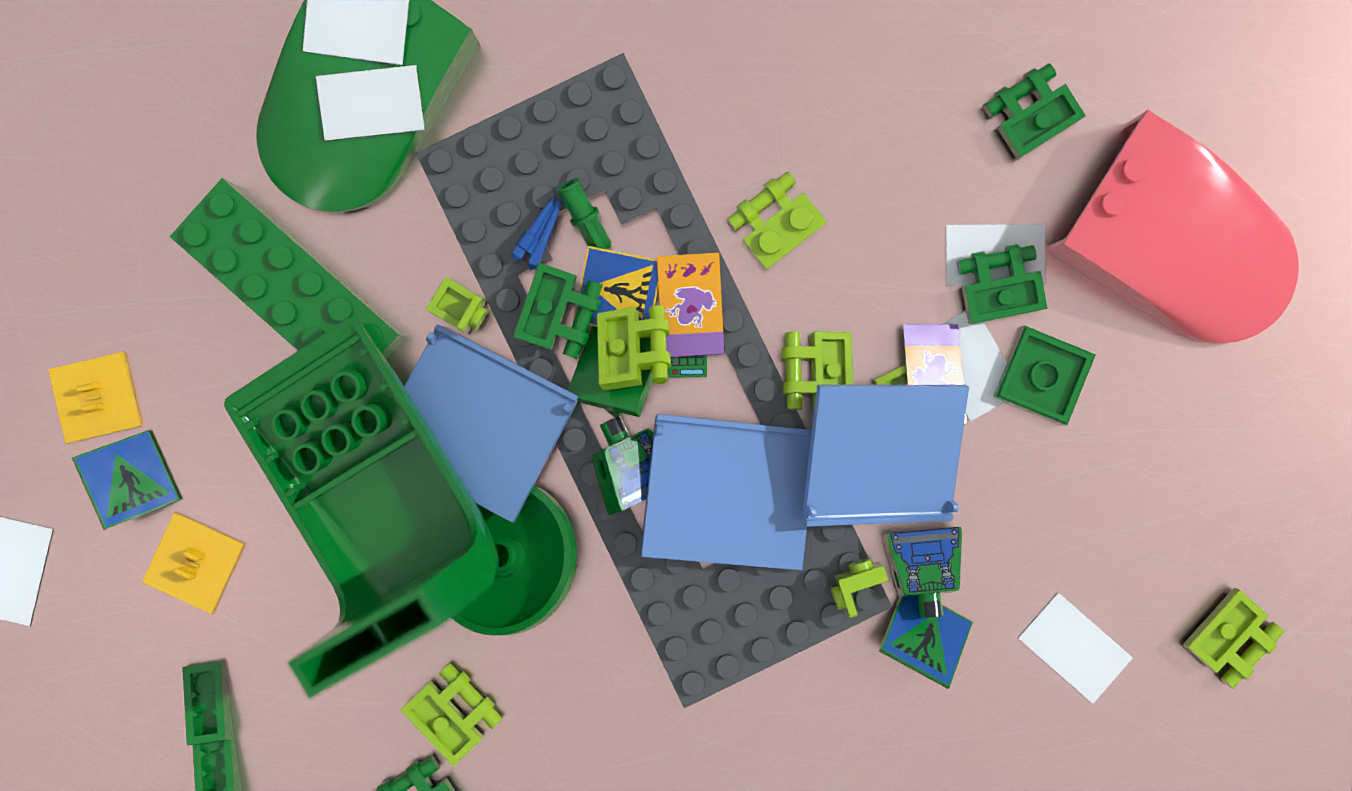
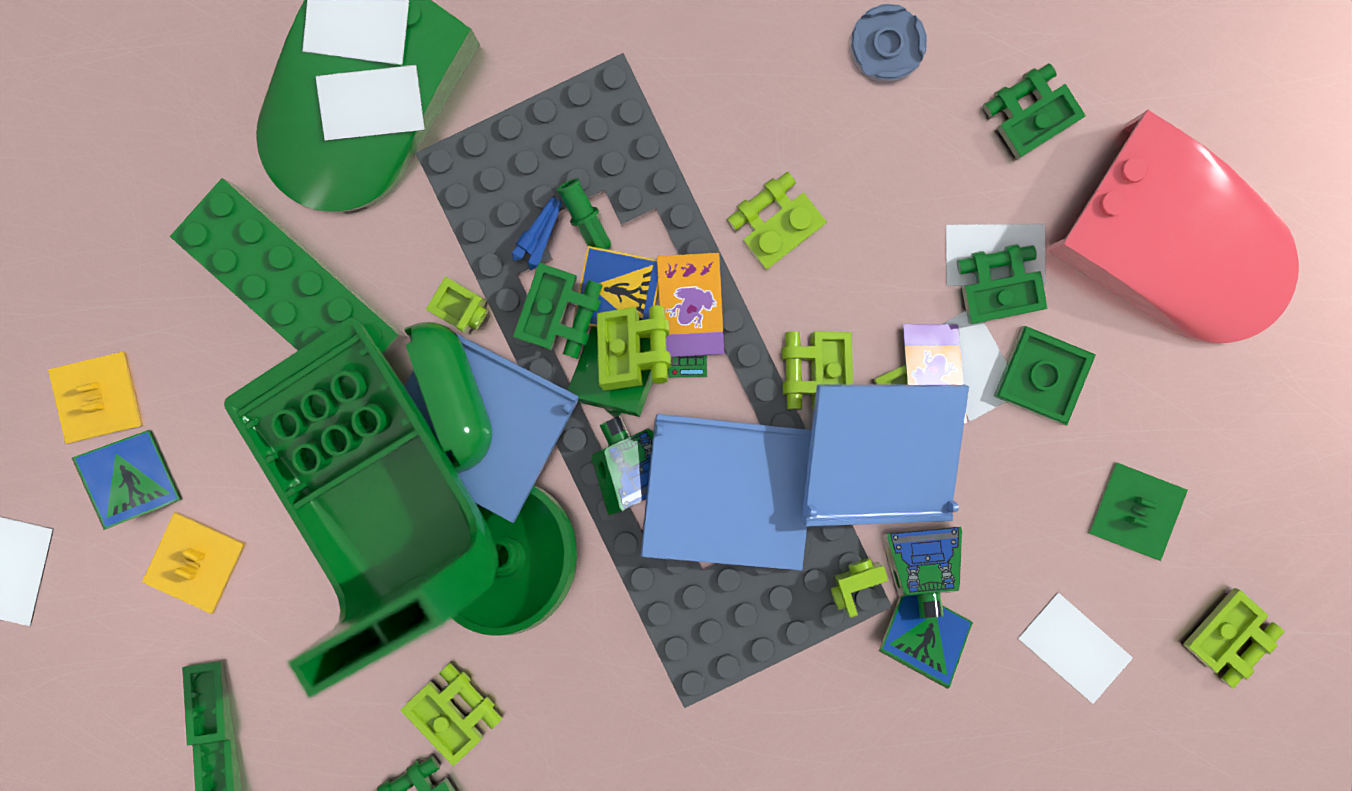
(450, 393): none -> green brick
(888, 43): none -> sand blue tile
(1137, 511): none -> green piece

